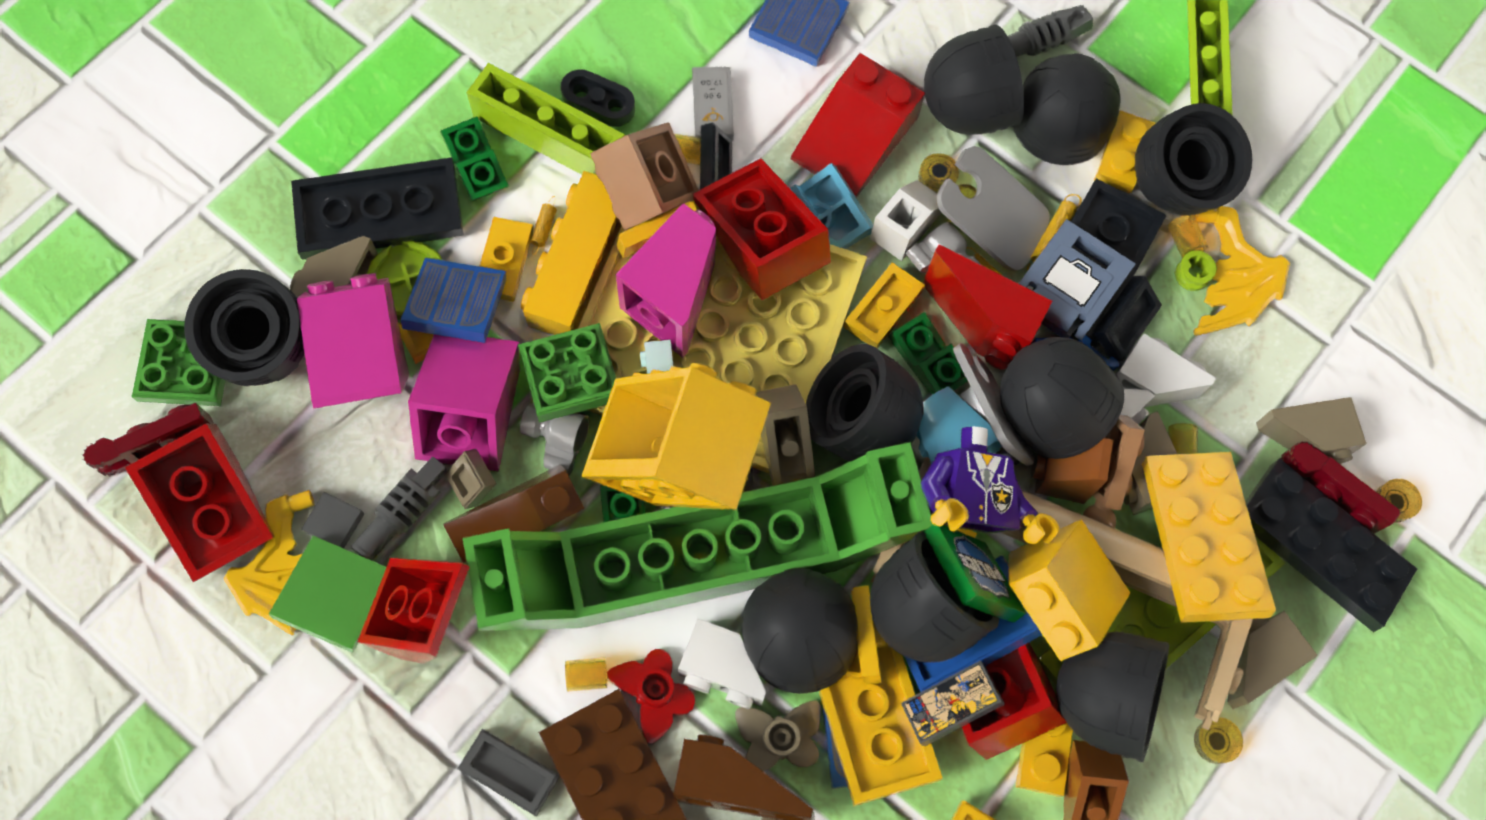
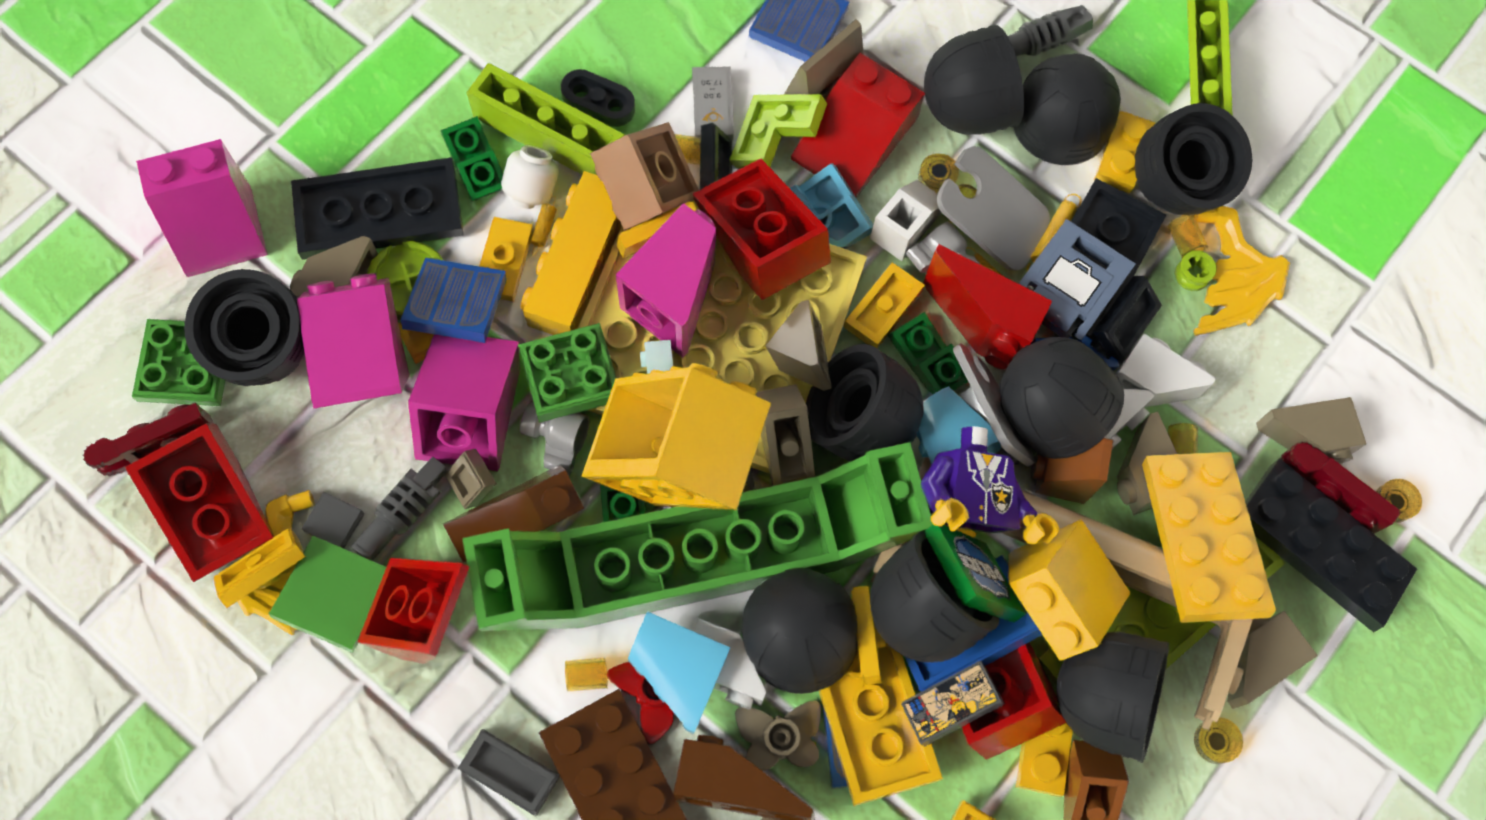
(203, 207): none -> dark pink slope
(258, 568): none -> yellow plate
(530, 177): none -> white head
(678, 666): none -> medium azure slope
(774, 117): none -> lime plate
(800, 347): none -> dark tan slope
(828, 62): none -> dark tan slope
(1126, 447): medium nougat plate -> none

